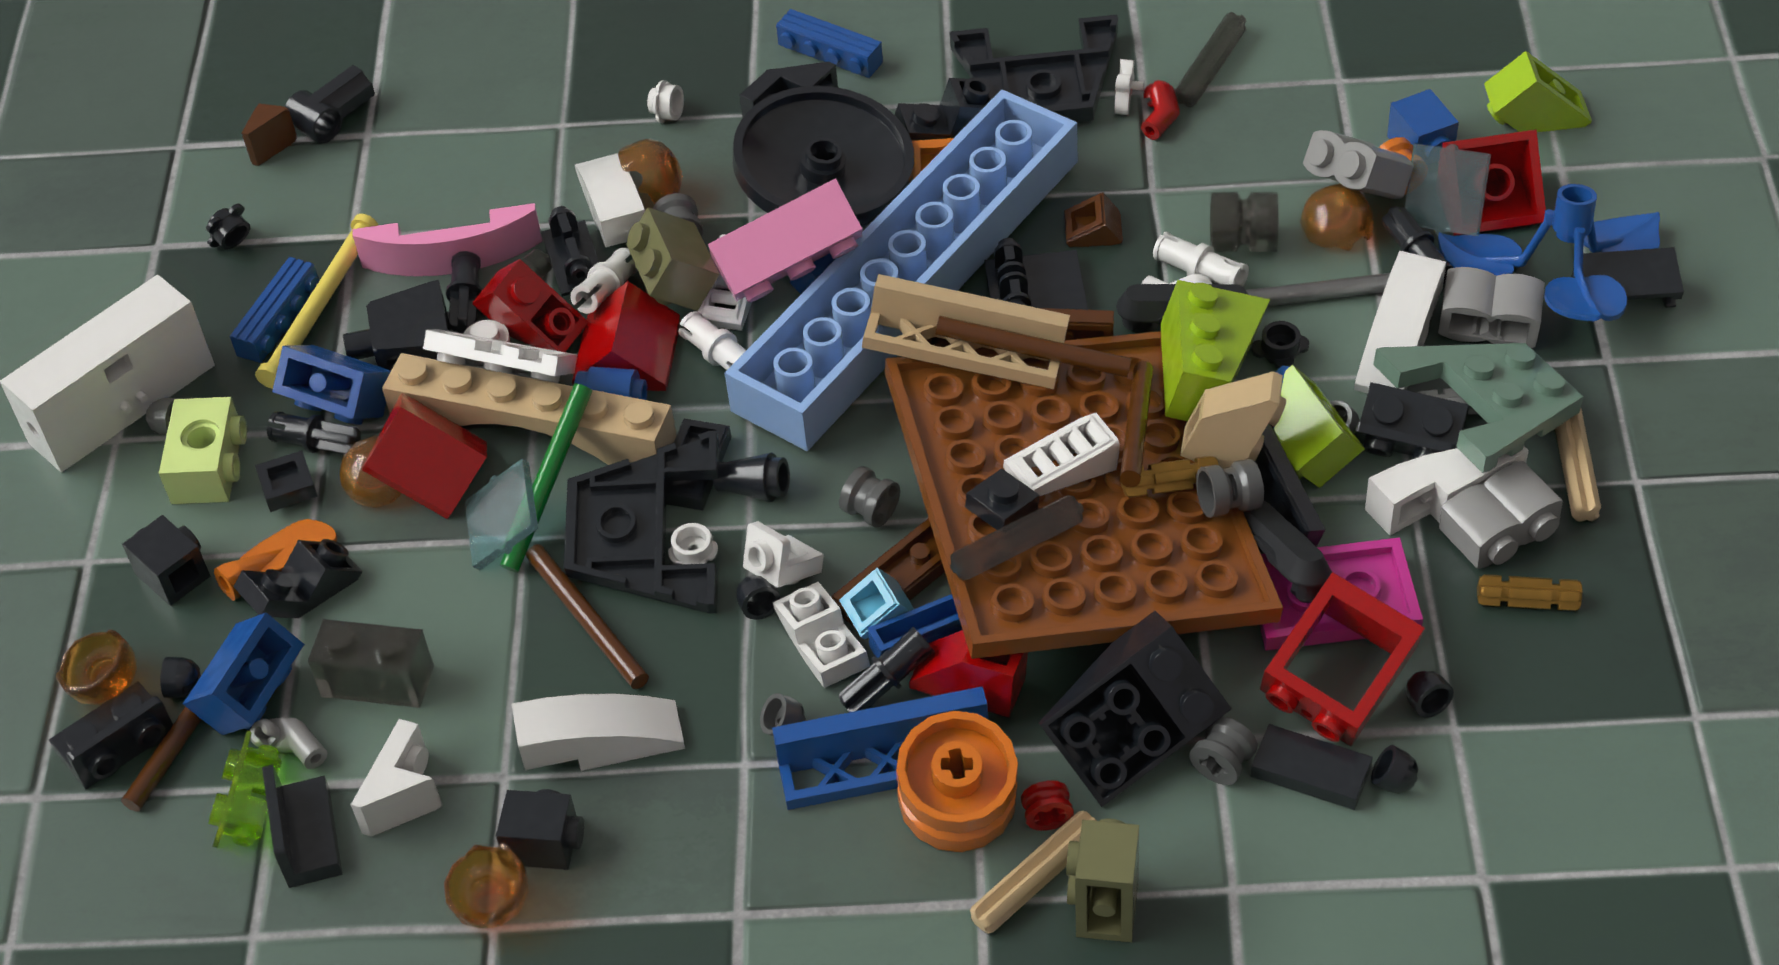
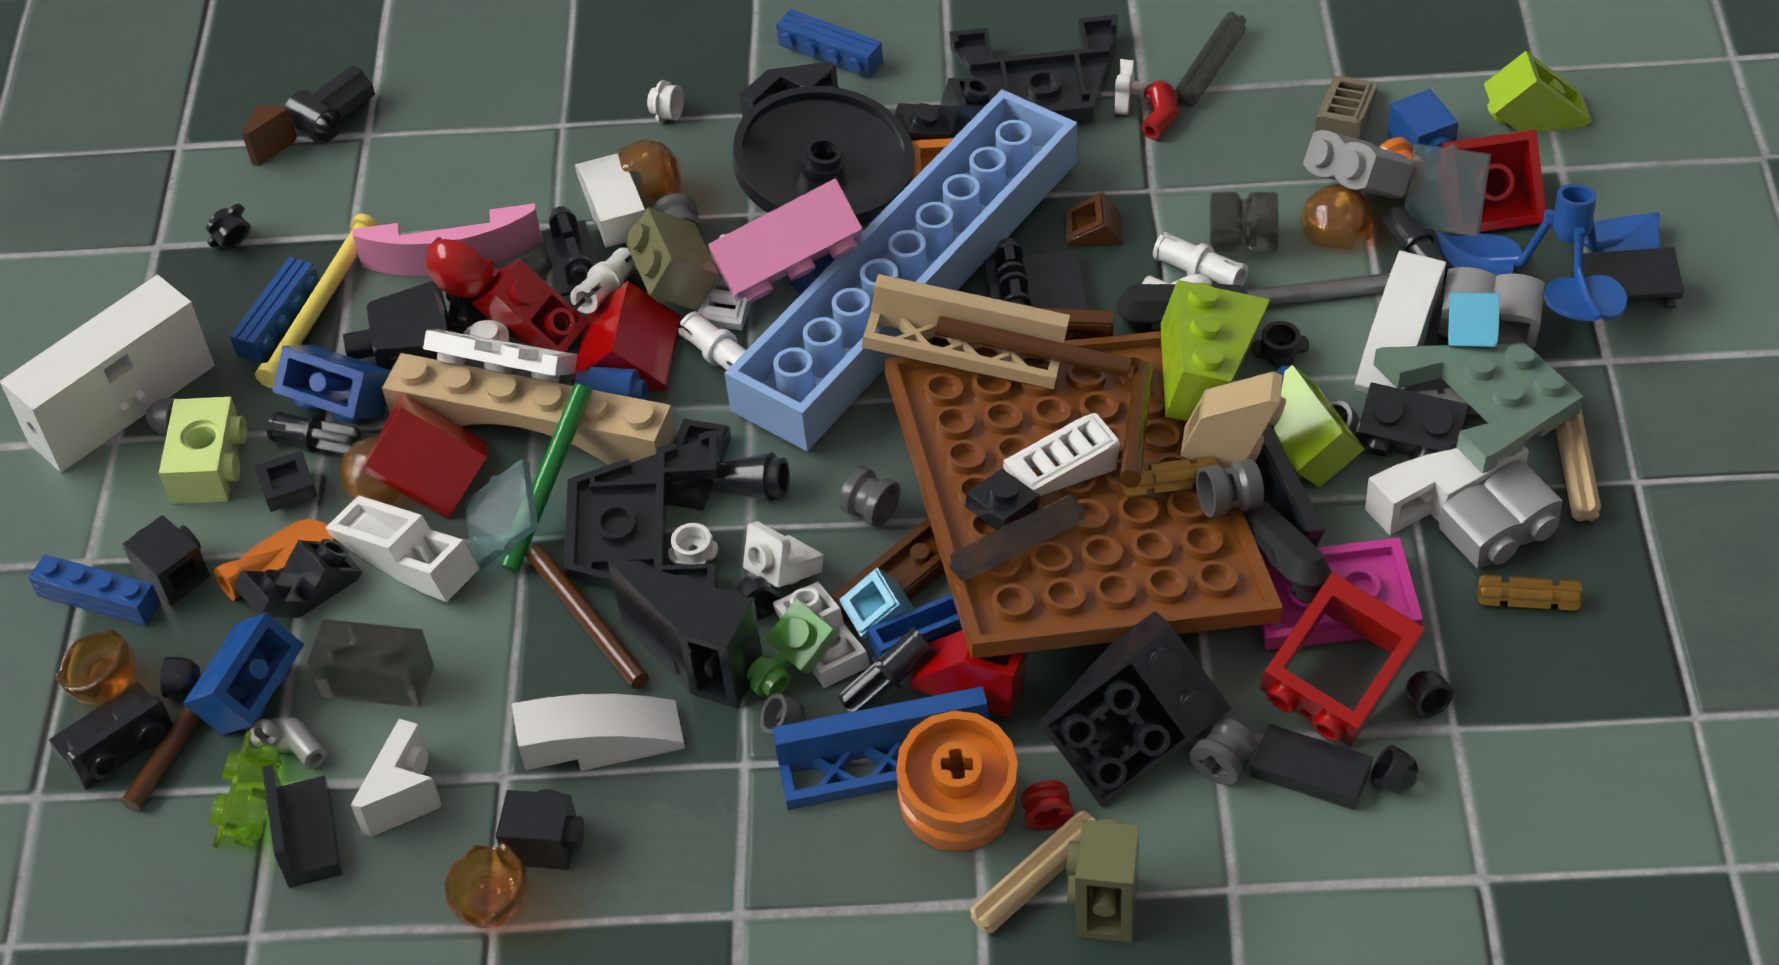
(94, 590): none -> blue piece
(404, 547): none -> white slope
(459, 268): none -> red hair
(691, 628): none -> black slope
(801, 640): none -> bright green plate
(1346, 106): none -> dark tan slope
(1473, 319): none -> medium azure slope

